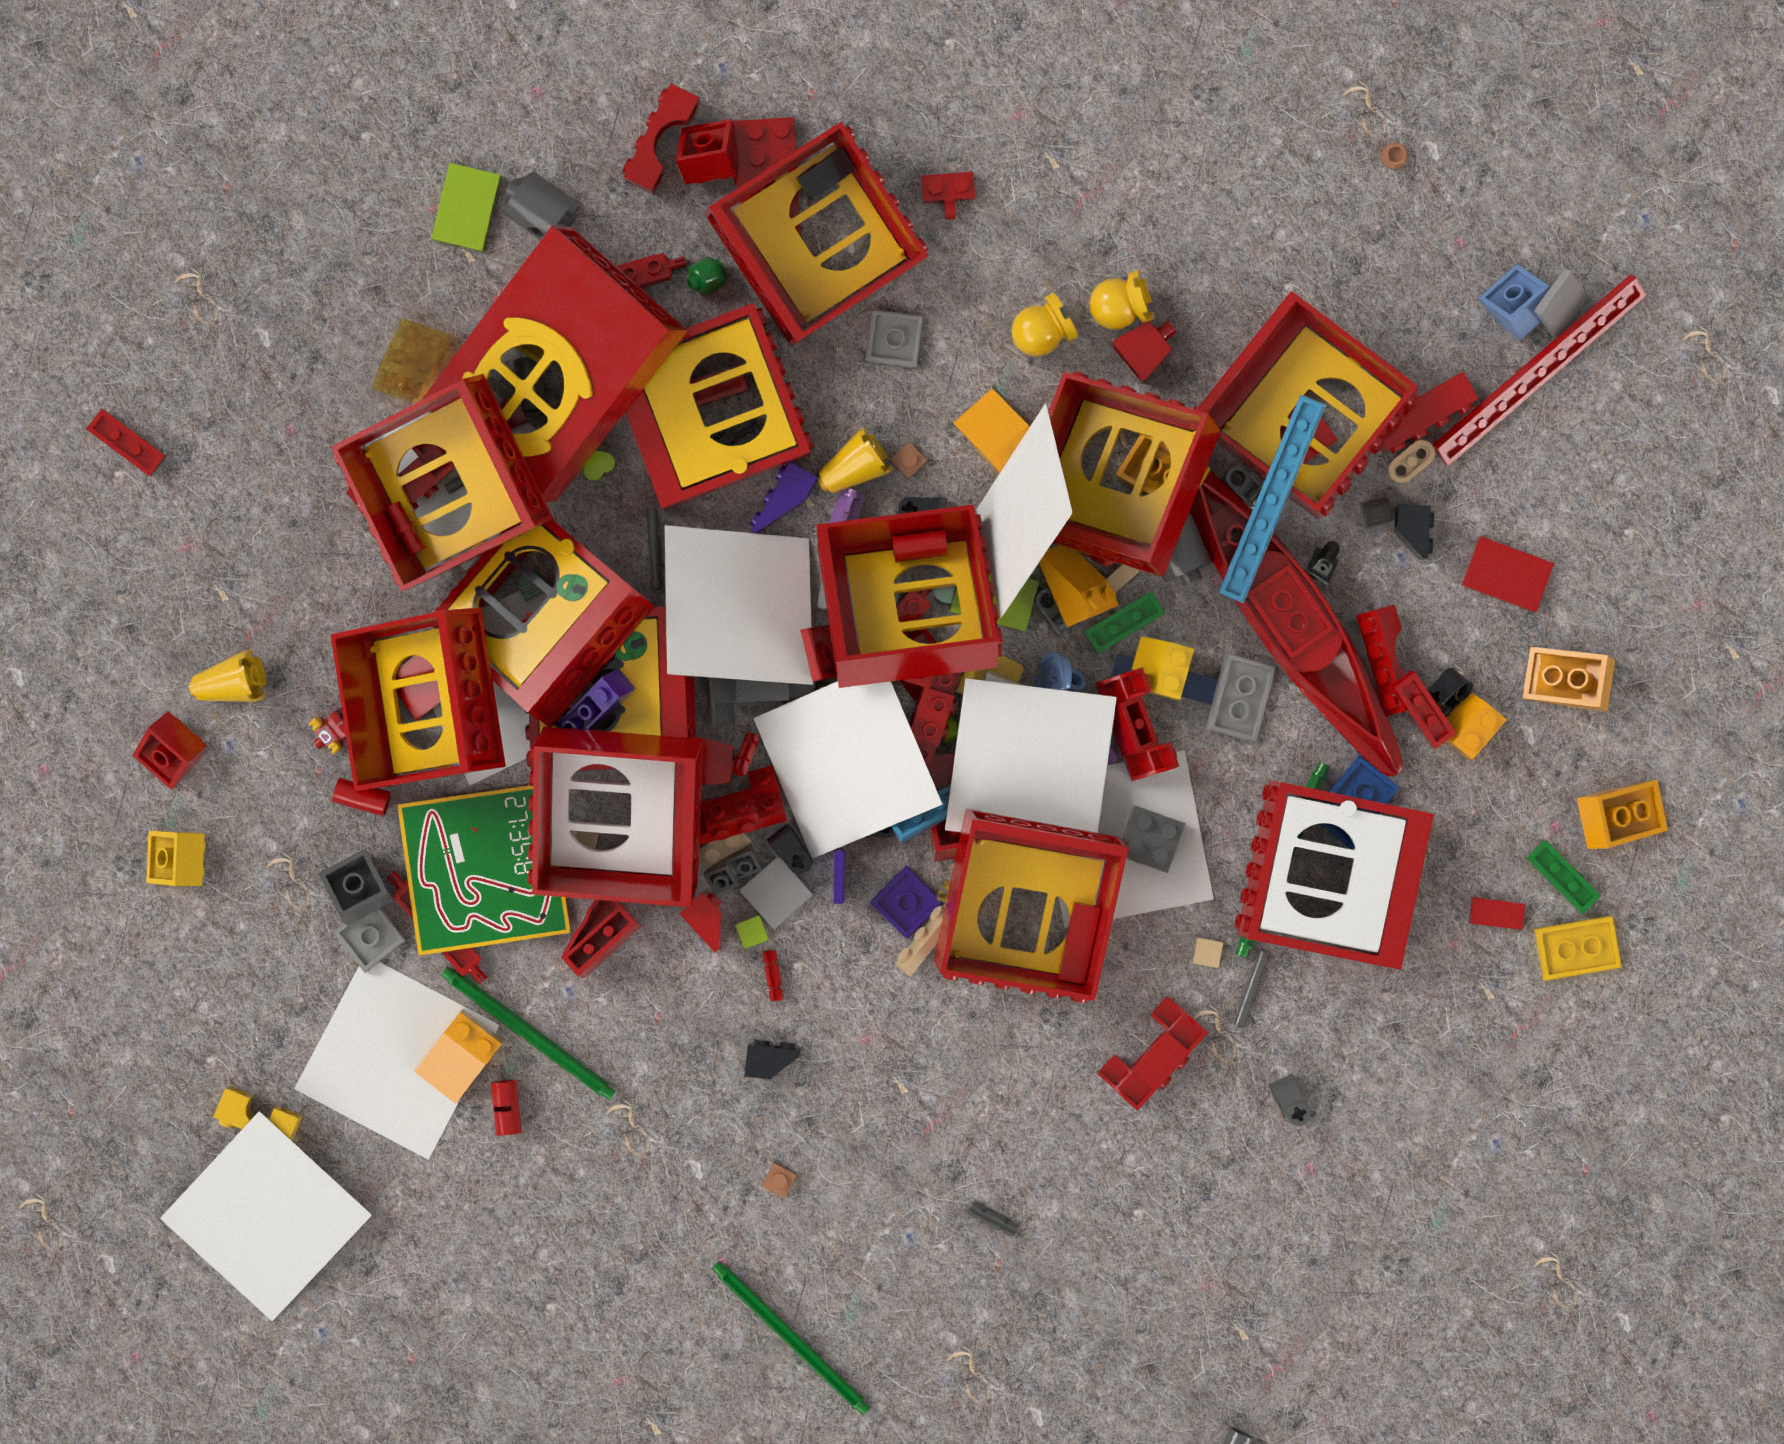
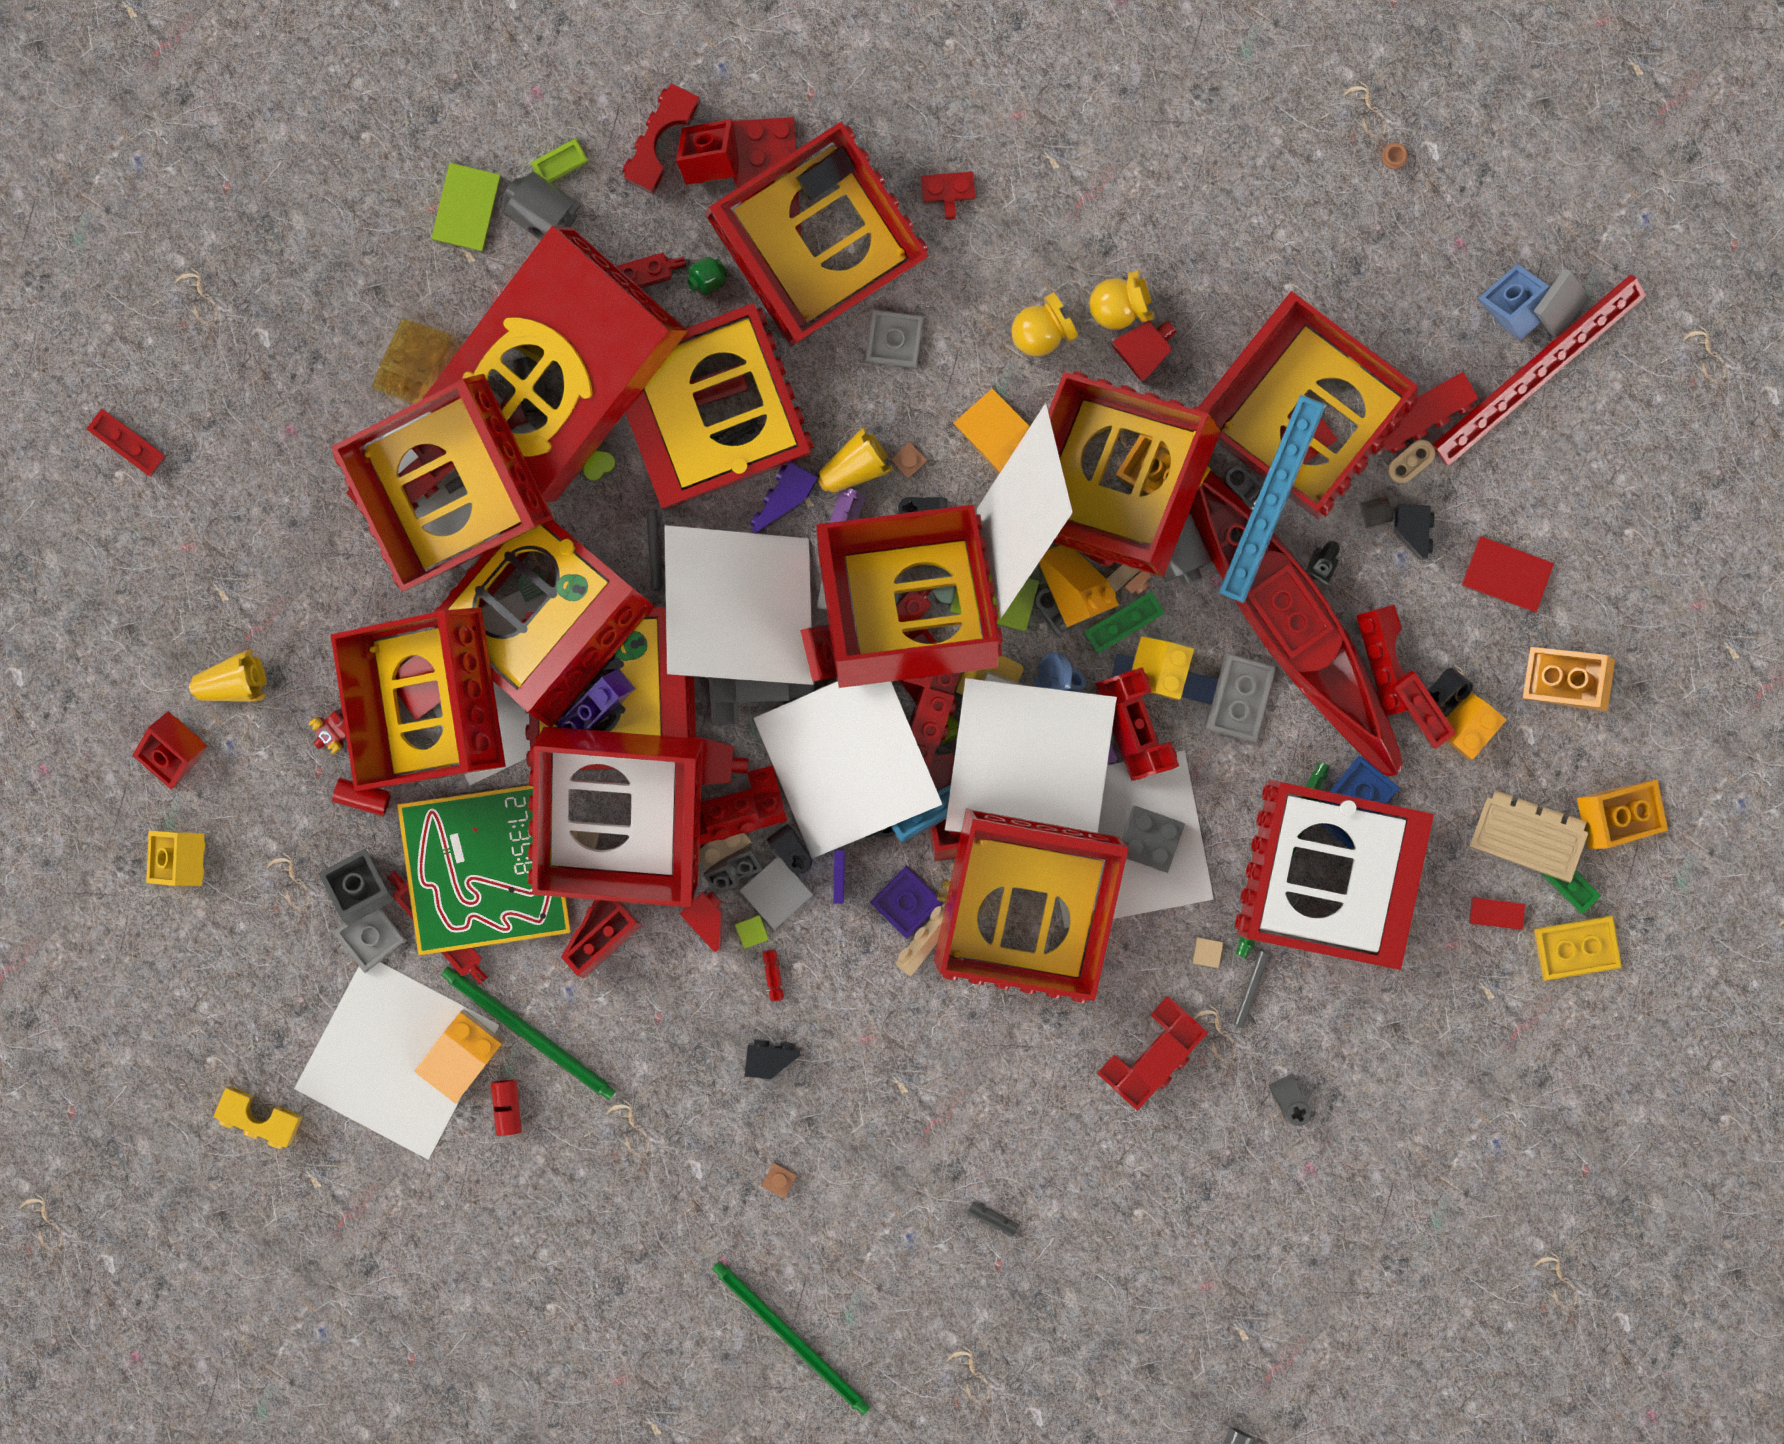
(265, 1216): white sticker -> none
(405, 528): red pin -> none
(560, 161): none -> lime tile
(745, 754): red axle -> none
(919, 546): red pin -> none
(1079, 942): red tile -> none
(1138, 583): none -> nougat plate
(1530, 839): none -> tan hinge

